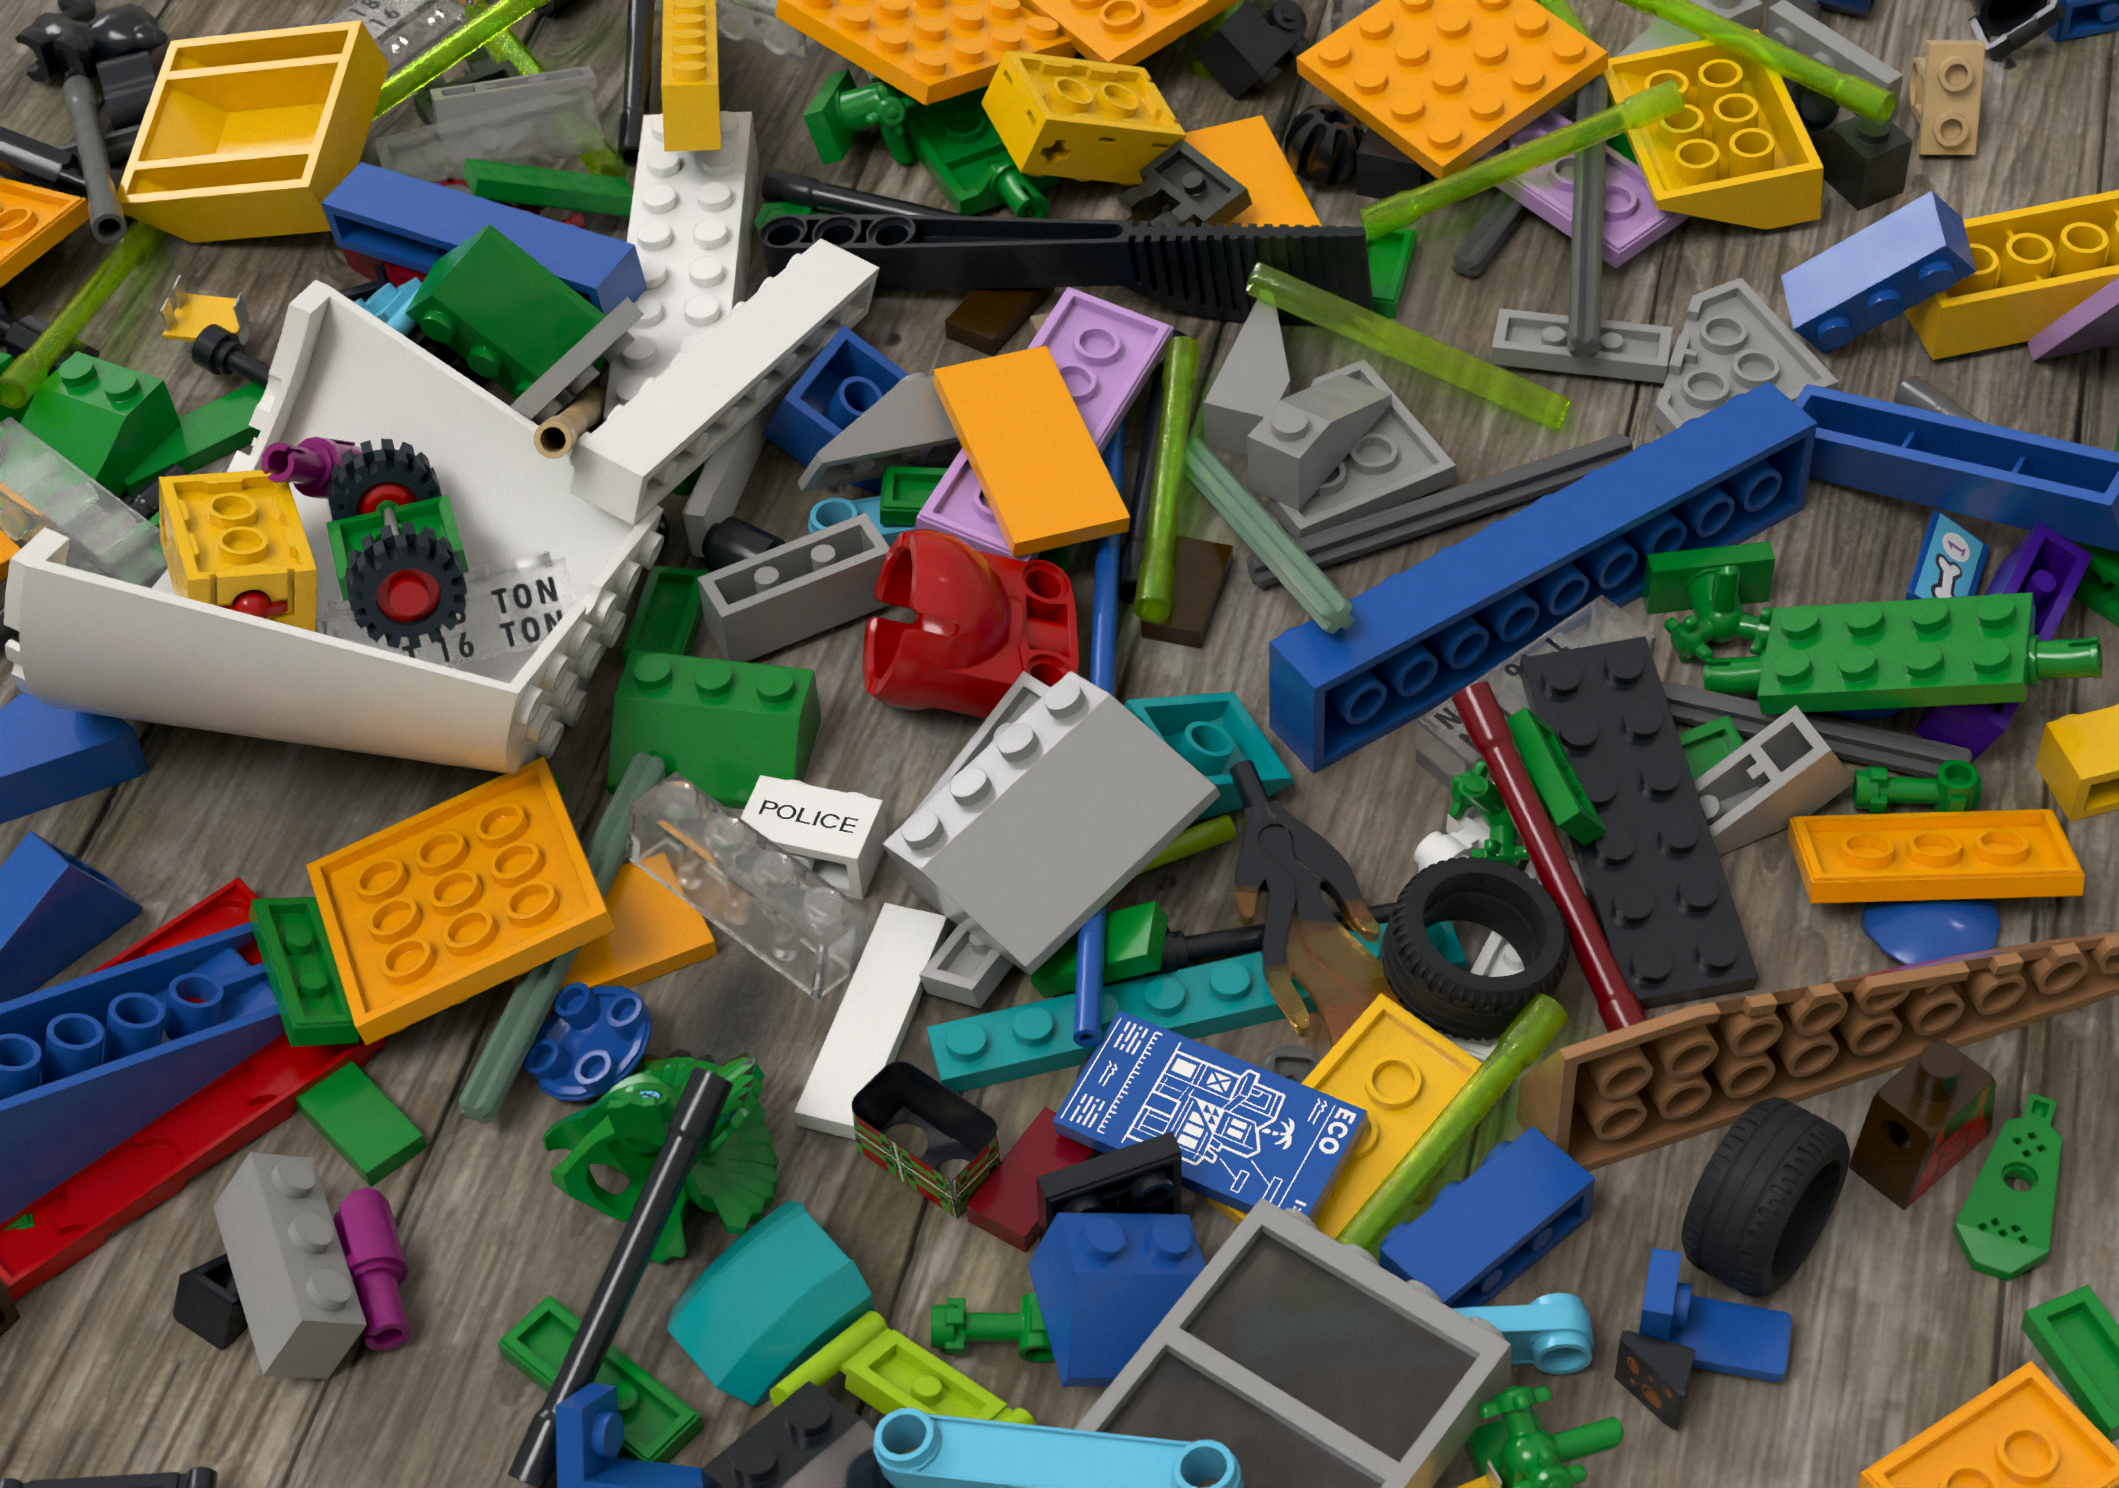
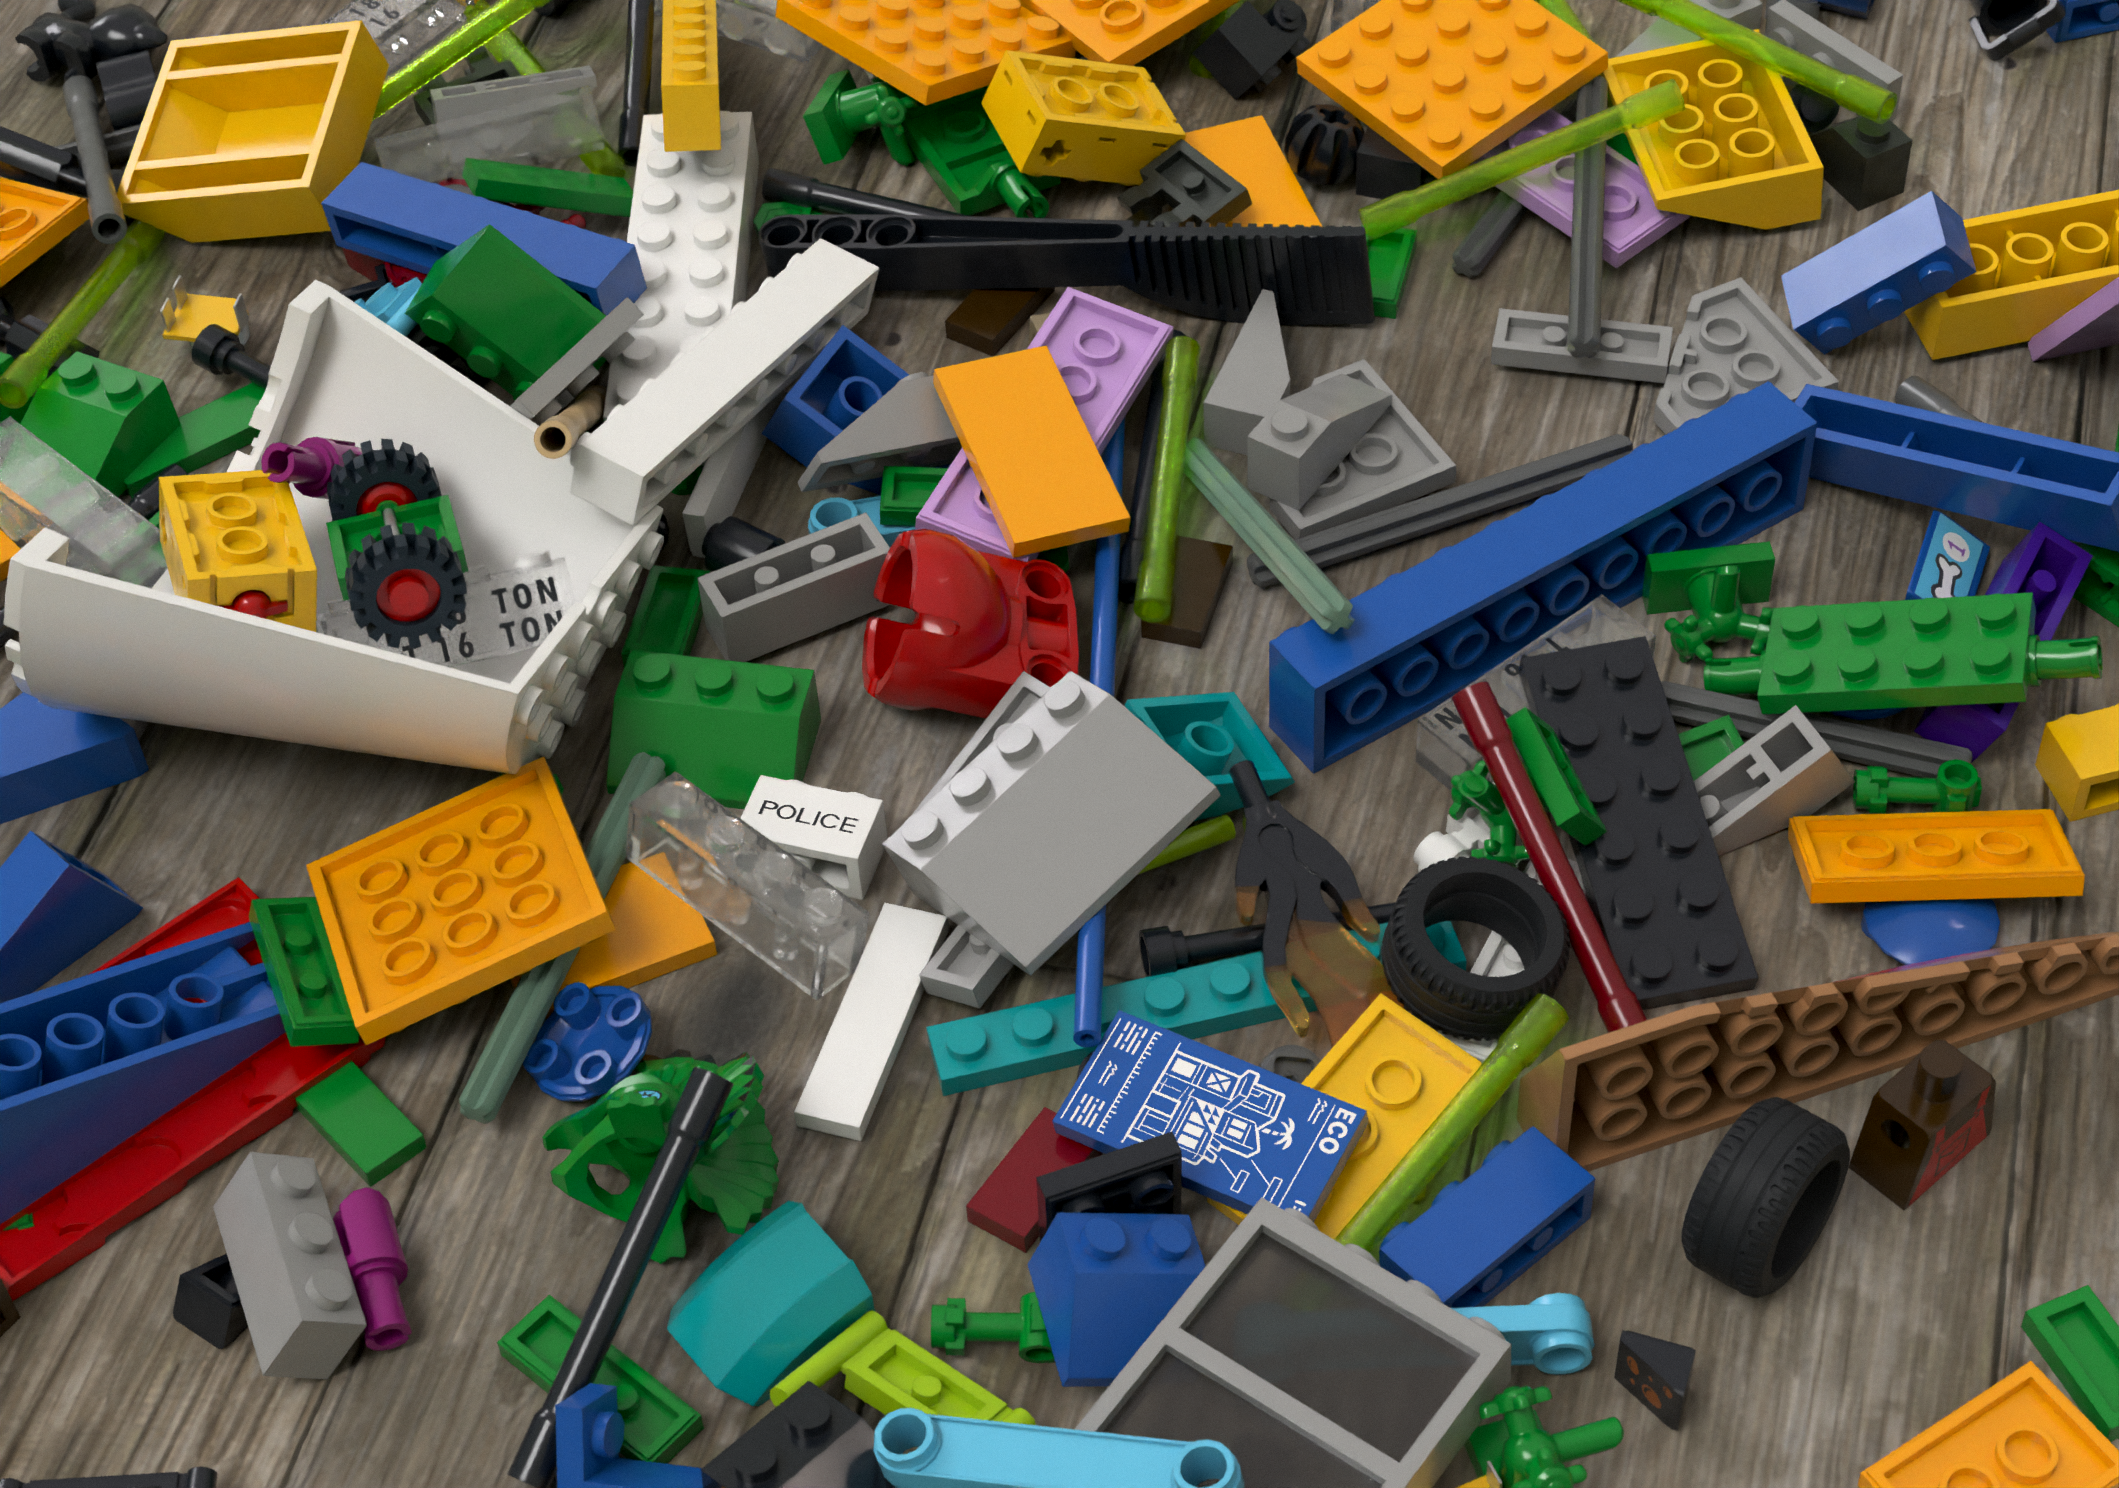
(911, 1096): black piece -> none
(1131, 948): green tile -> none
(1408, 346): clear neon green axle -> none
(1723, 1333): blue bracket -> none
(1947, 96): tan pin -> none
(2011, 1210): green piece -> none

